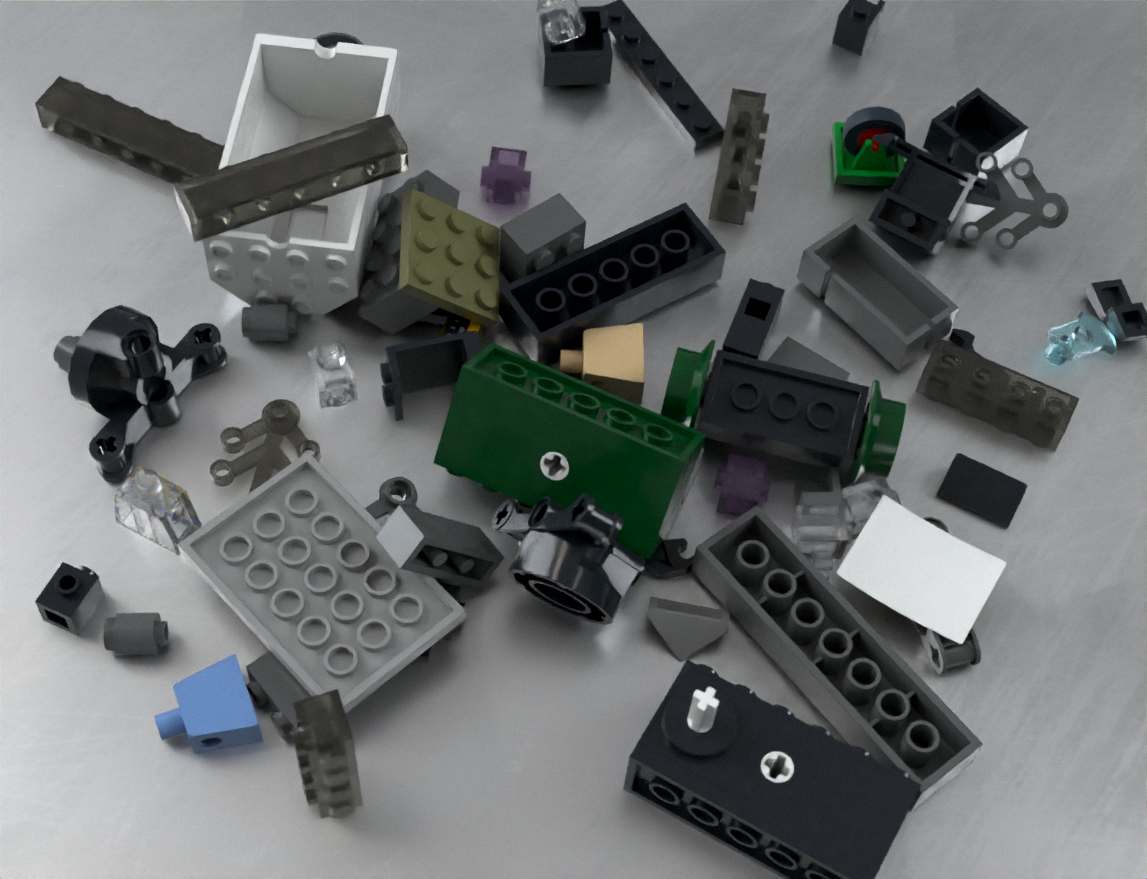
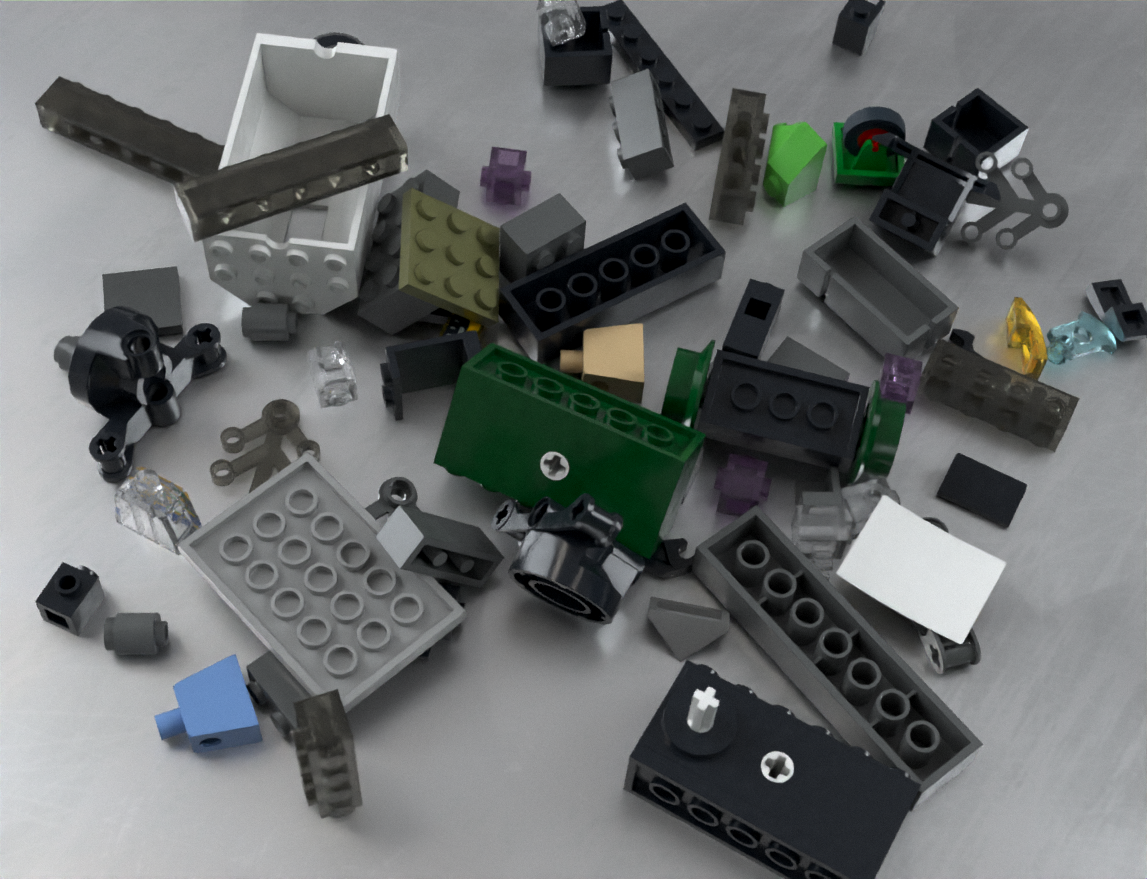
(150, 292): none -> dark grey tile
(640, 125): none -> brick
(793, 162): none -> bright green slope
(900, 379): none -> clear purple brick
(1025, 334): none -> clear yellow slope

